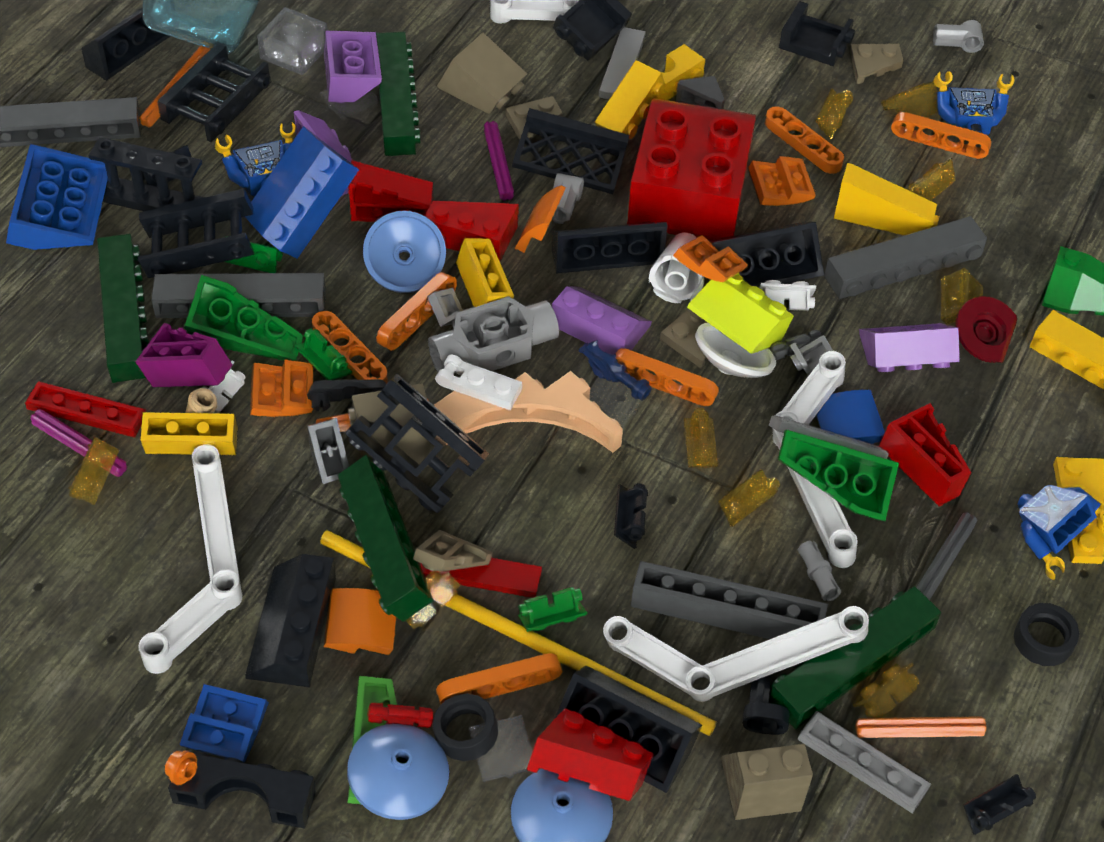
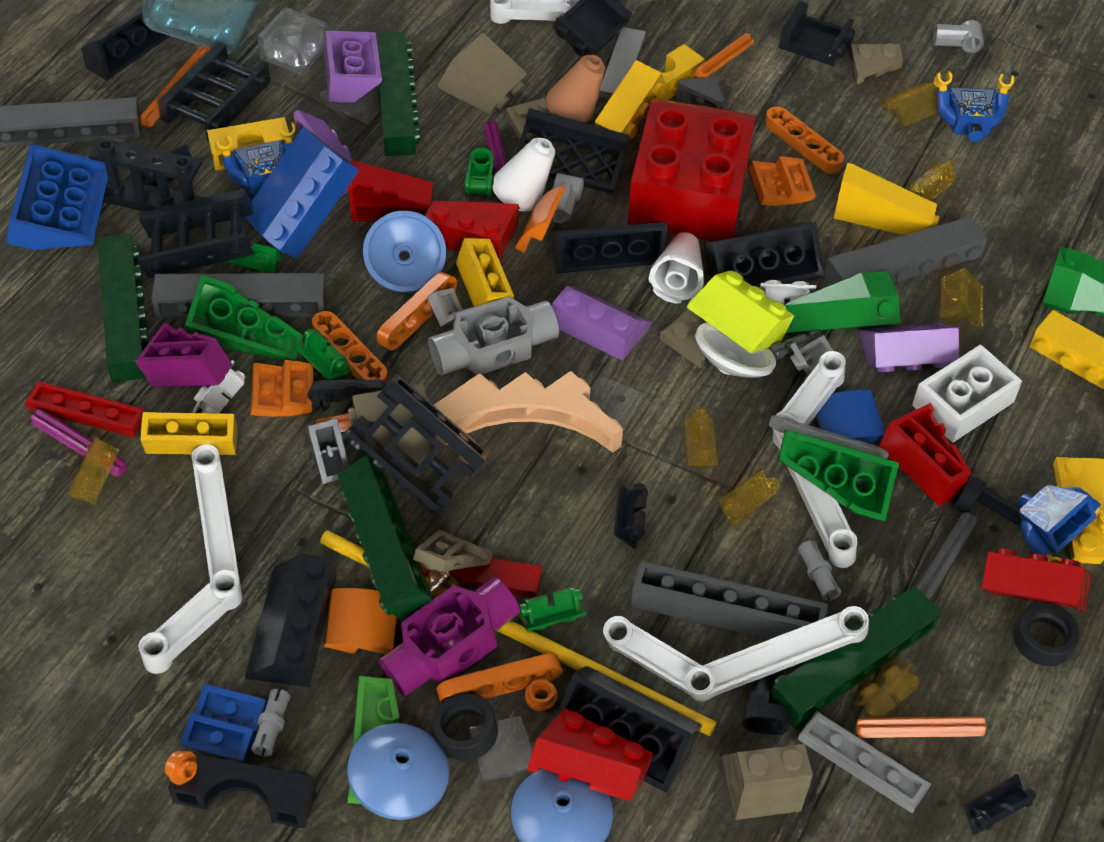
(201, 401): tan cone -> none
(245, 136): none -> yellow arch
(271, 722): none -> light grey pin
(400, 715): red axle -> none
(449, 635): none -> magenta brick
(479, 382): white plate -> none
(480, 173): none -> green piece
(525, 175): none -> white cone
(543, 687): none -> orange plate
(577, 90): none -> nougat cone
(608, 368): dark blue piece -> none
(694, 387): orange beam -> none
(709, 262): orange slope -> none
(724, 56): none -> orange axle
(833, 111): clear yellow hinge -> none
(853, 303): none -> green wedge
(942, 131): orange beam -> none
(968, 392): none -> white brick
(977, 491): none -> black piece
(986, 328): dark red hat -> none
(1037, 579): none -> red wedge

